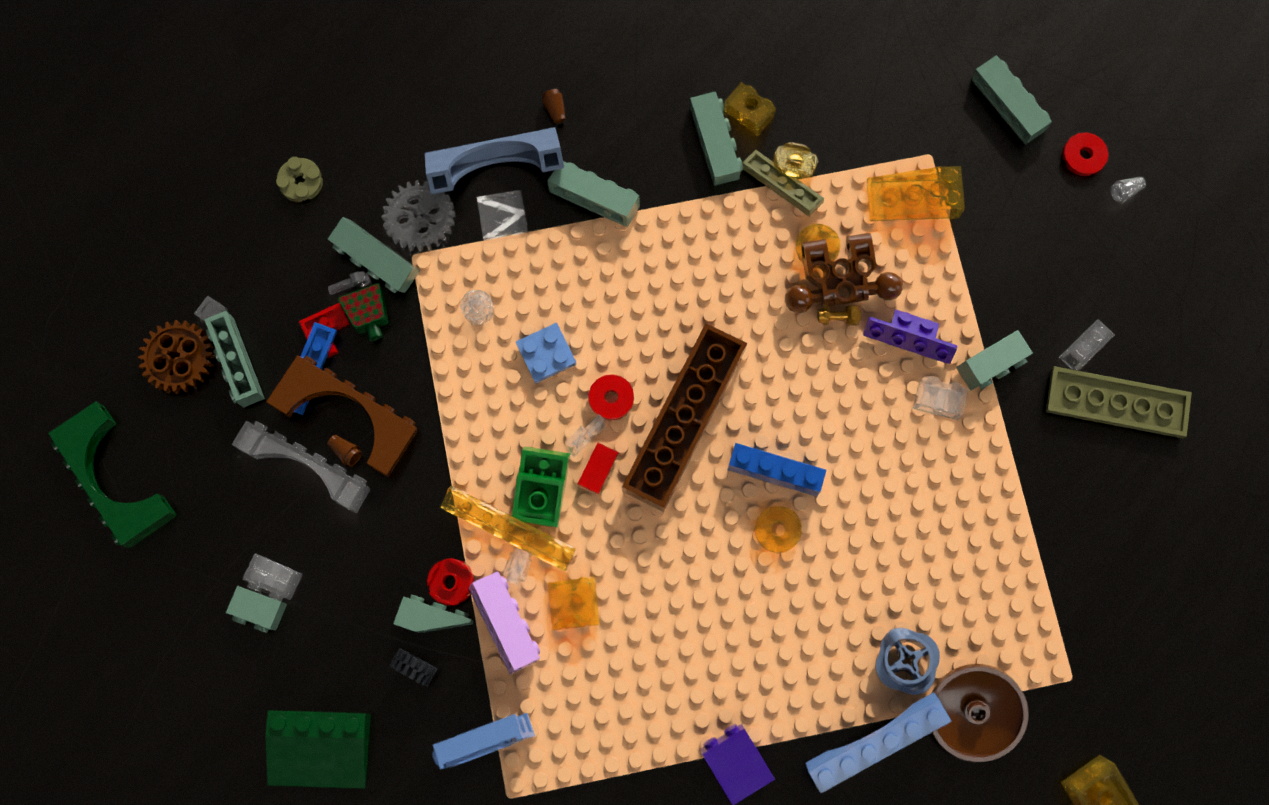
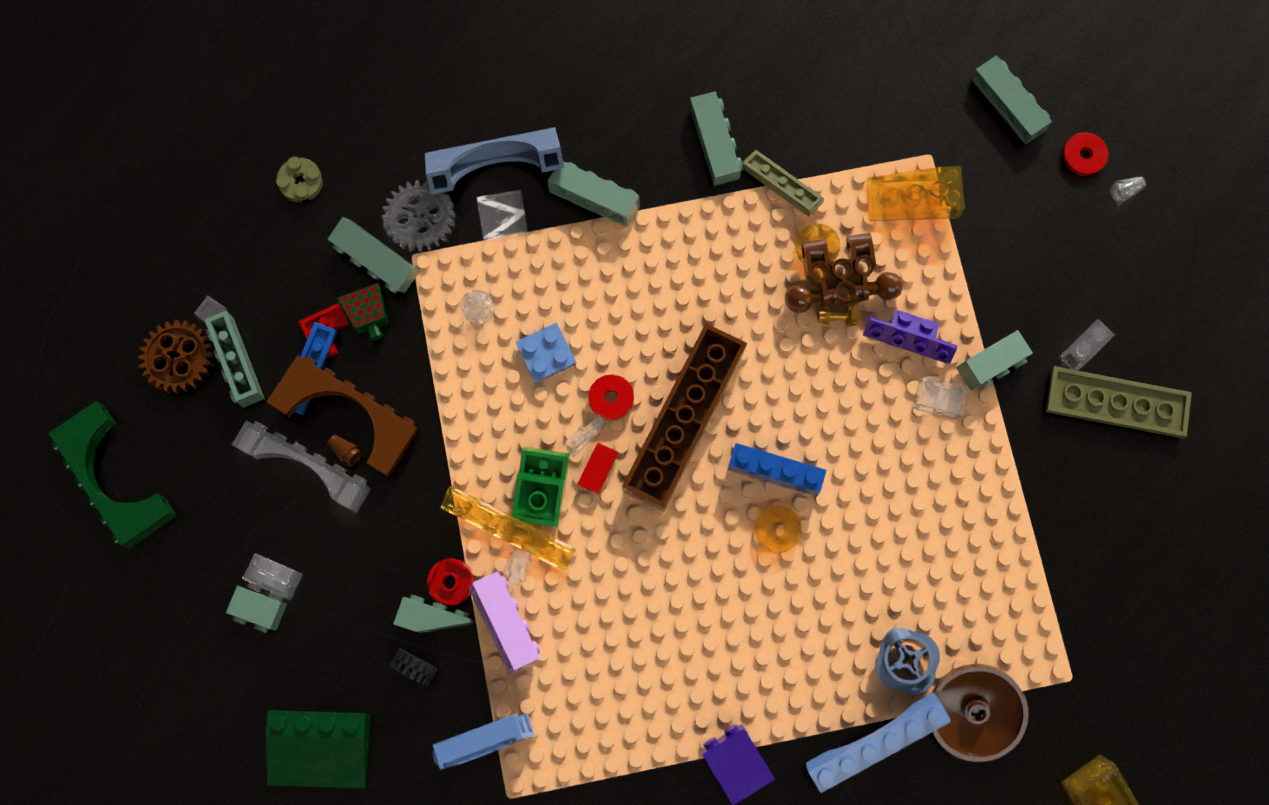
(356, 279): clear bar -> none
(554, 105): reddish brown cone -> none
(573, 603): clear yellow slope -> none
(754, 119): clear yellow brick -> none
(790, 168): clear yellow tile -> none

